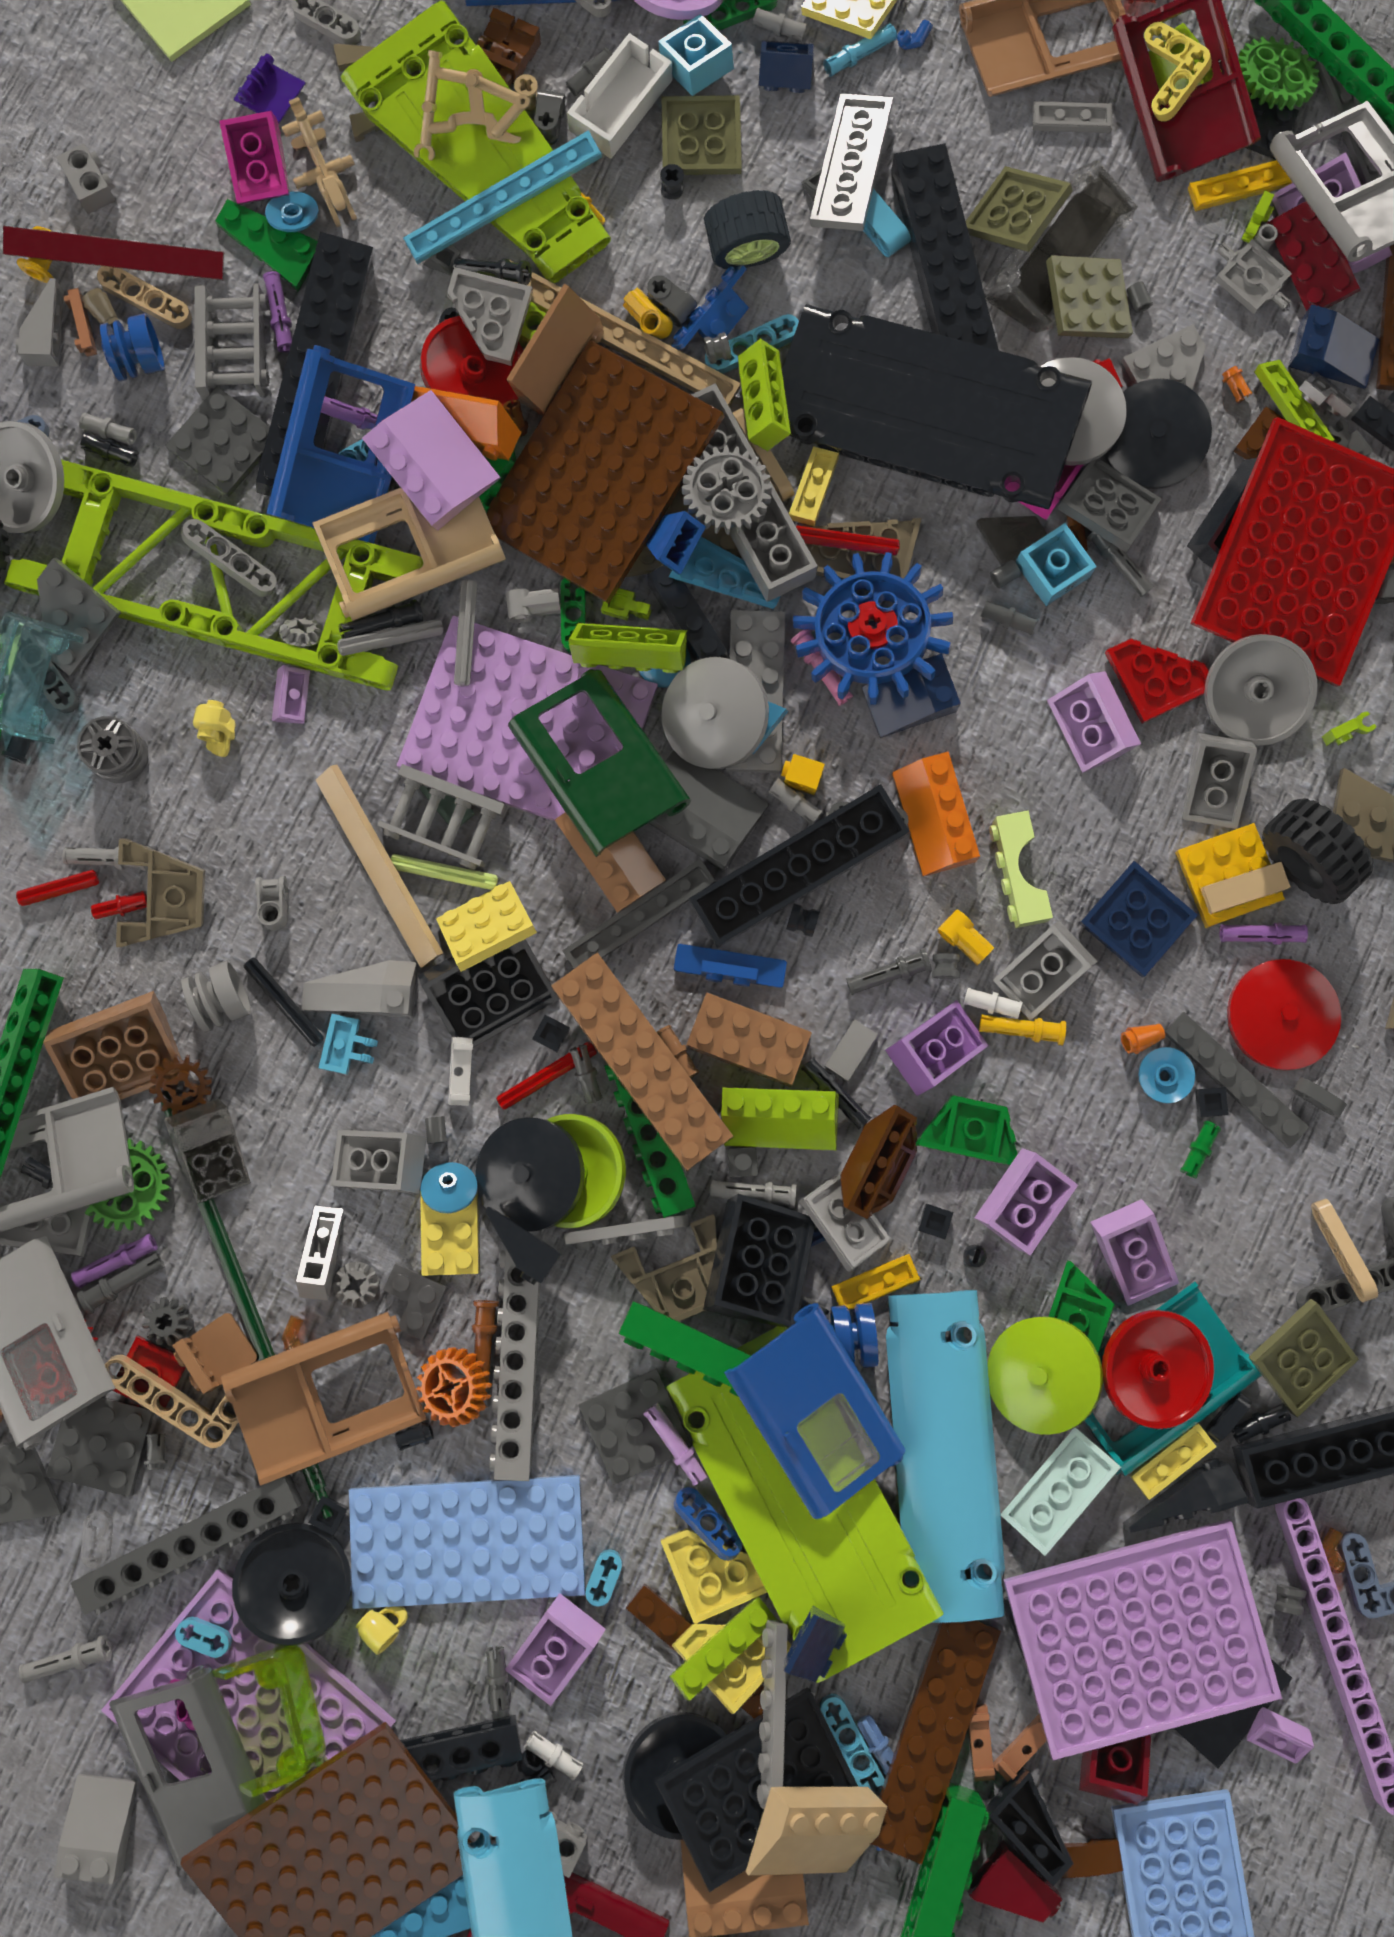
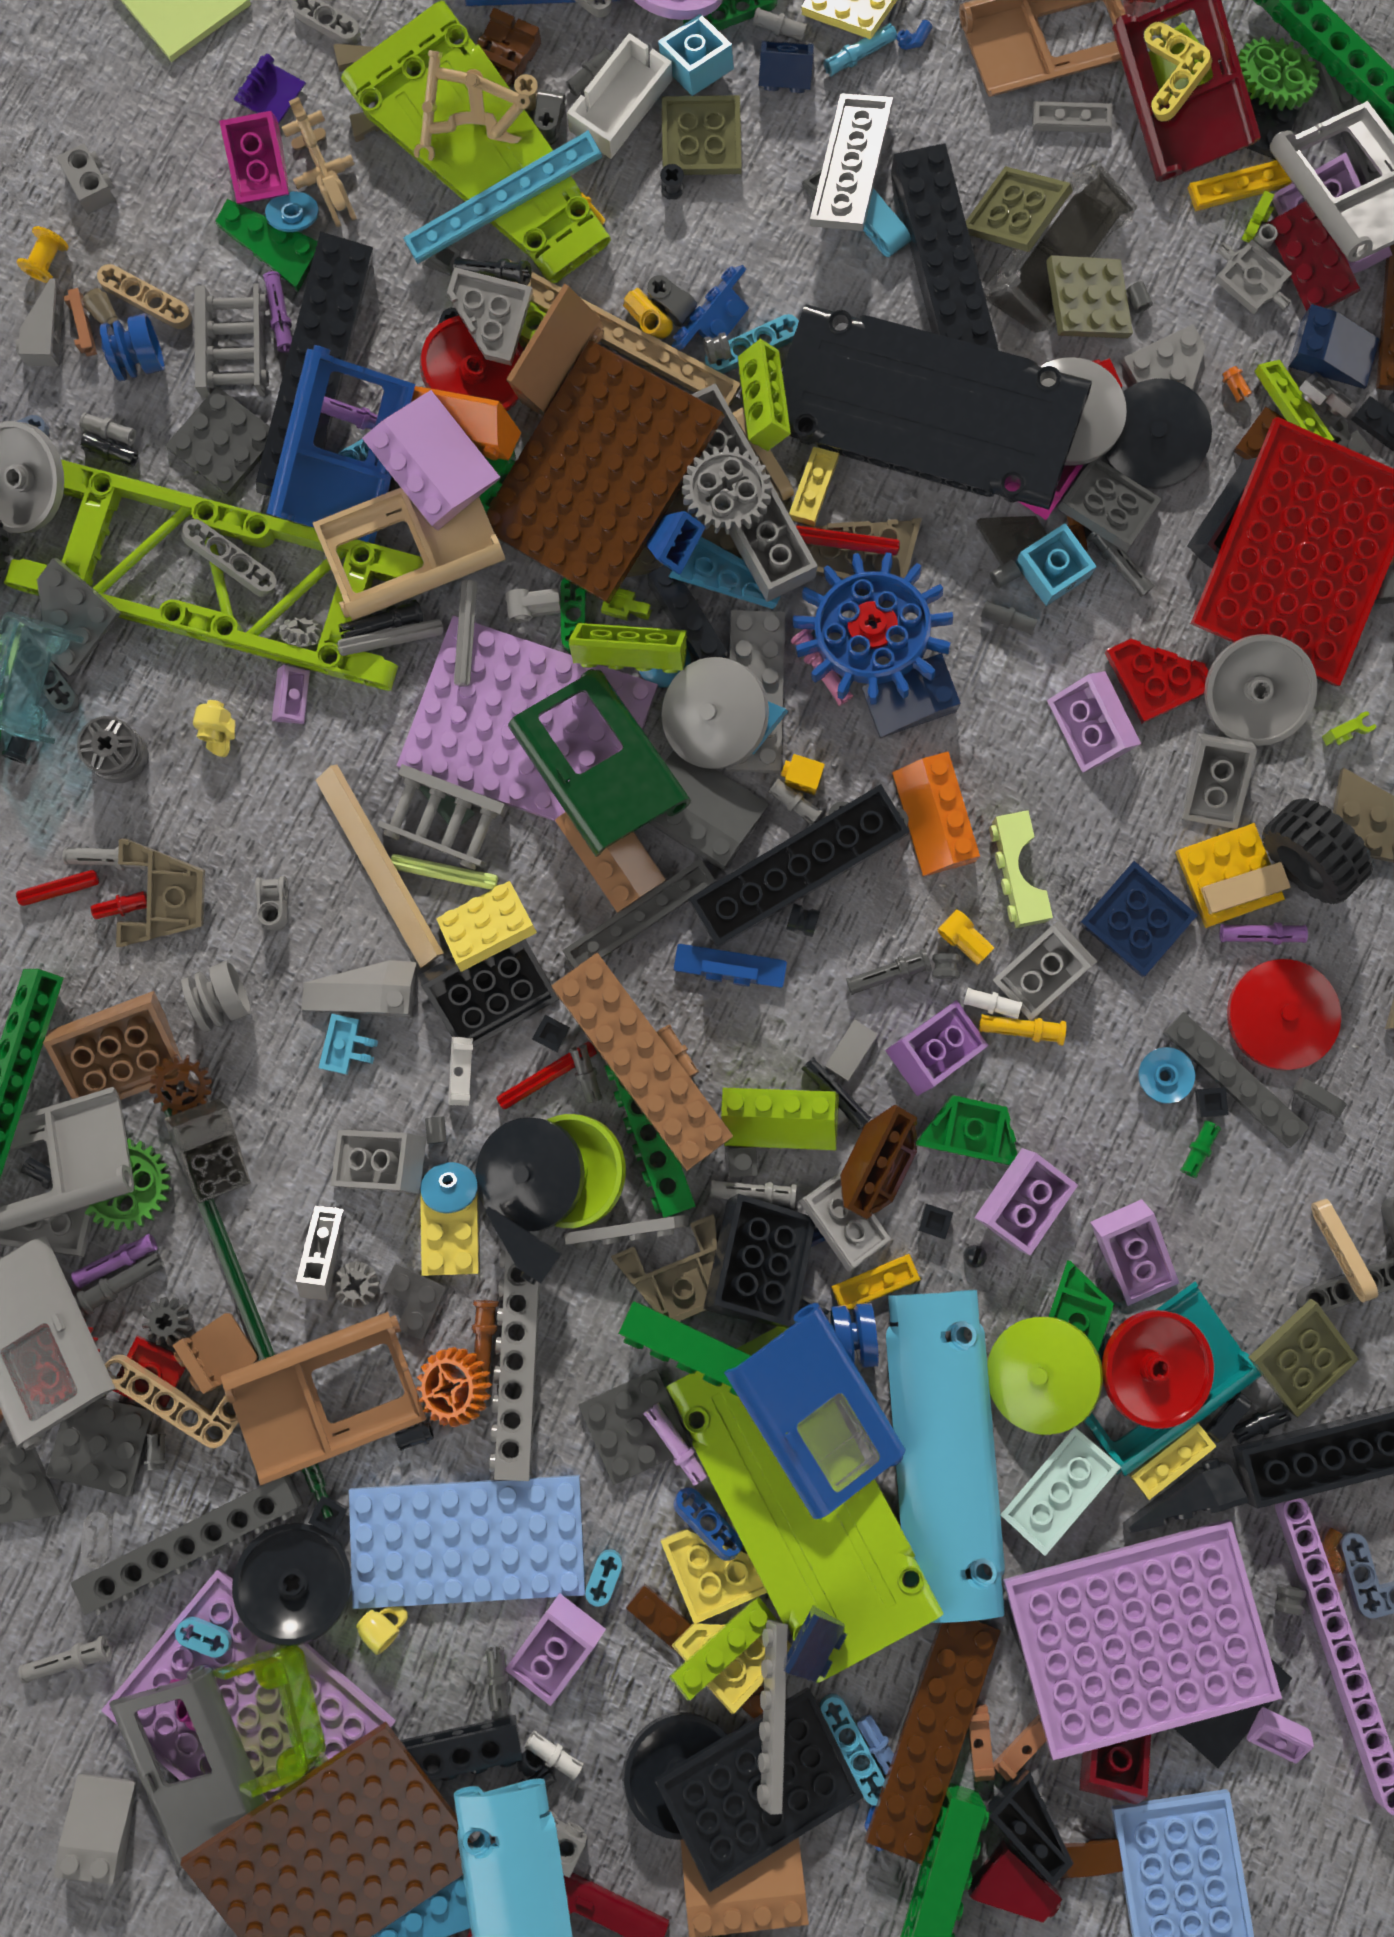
(113, 253): dark red tile -> none
(283, 1002): black axle -> none
(290, 1334): clear orange arm -> none
(517, 416): reddish brown pin -> none
(747, 229): black wheel -> none
(748, 1039): medium nougat brick -> none
(815, 1830): tan slope -> none
(1141, 1037): orange cone -> none

